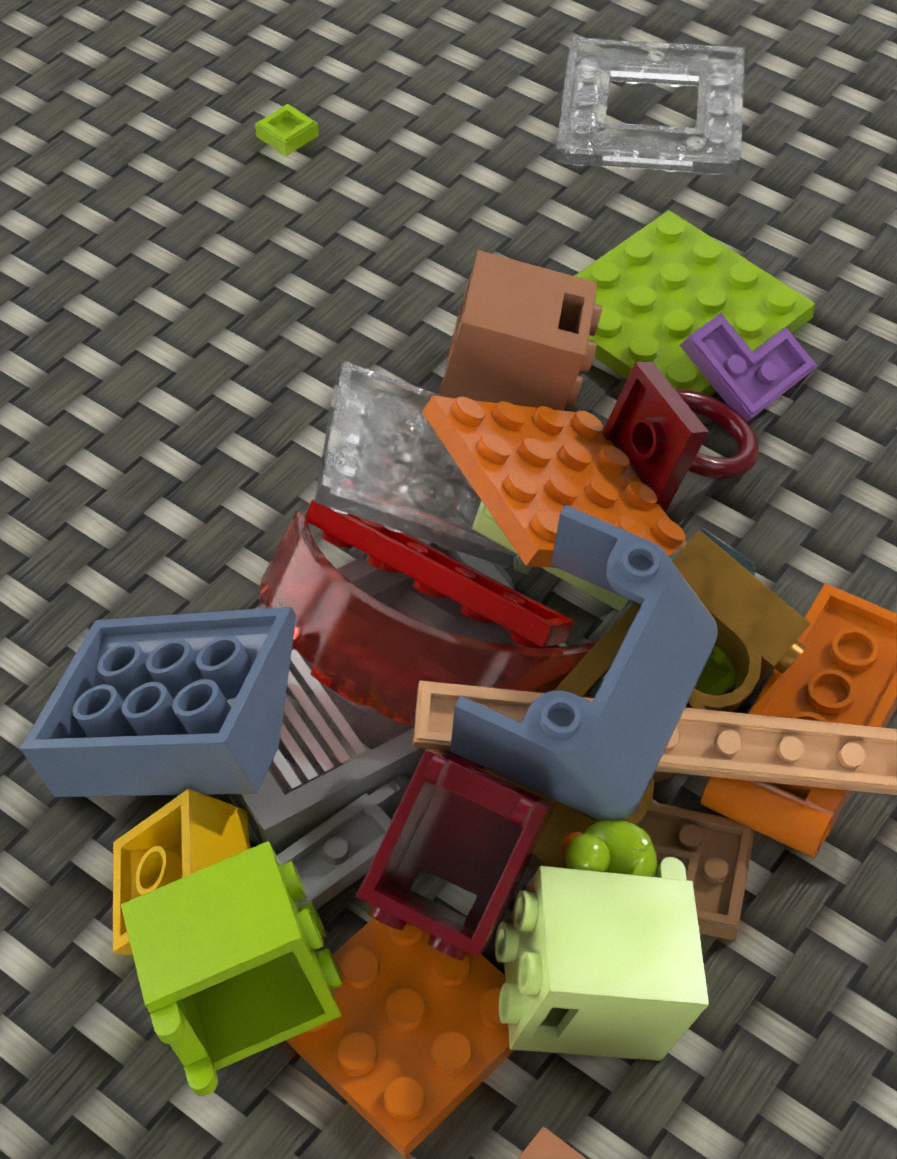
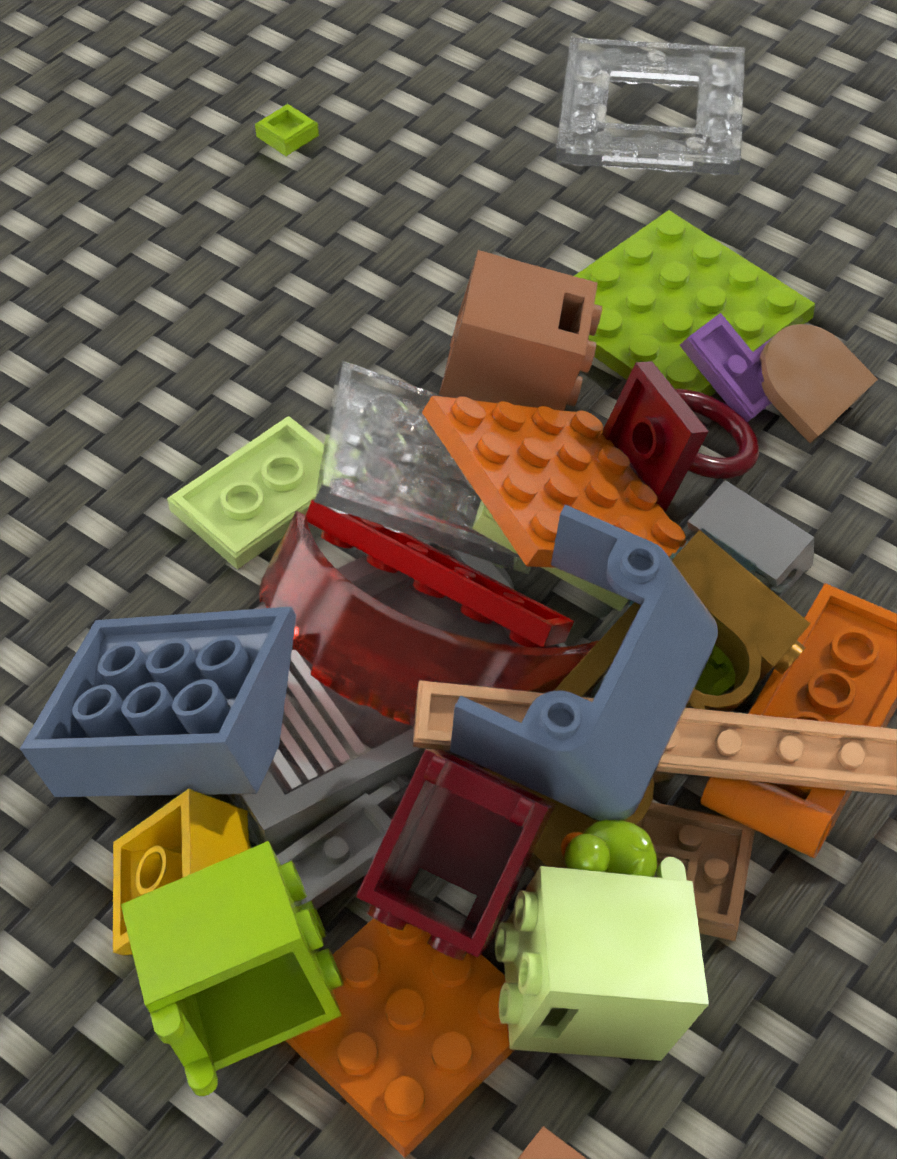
(253, 493): none -> yellowish green tile
(757, 533): none -> light grey hinge
(811, 377): none -> medium nougat tile

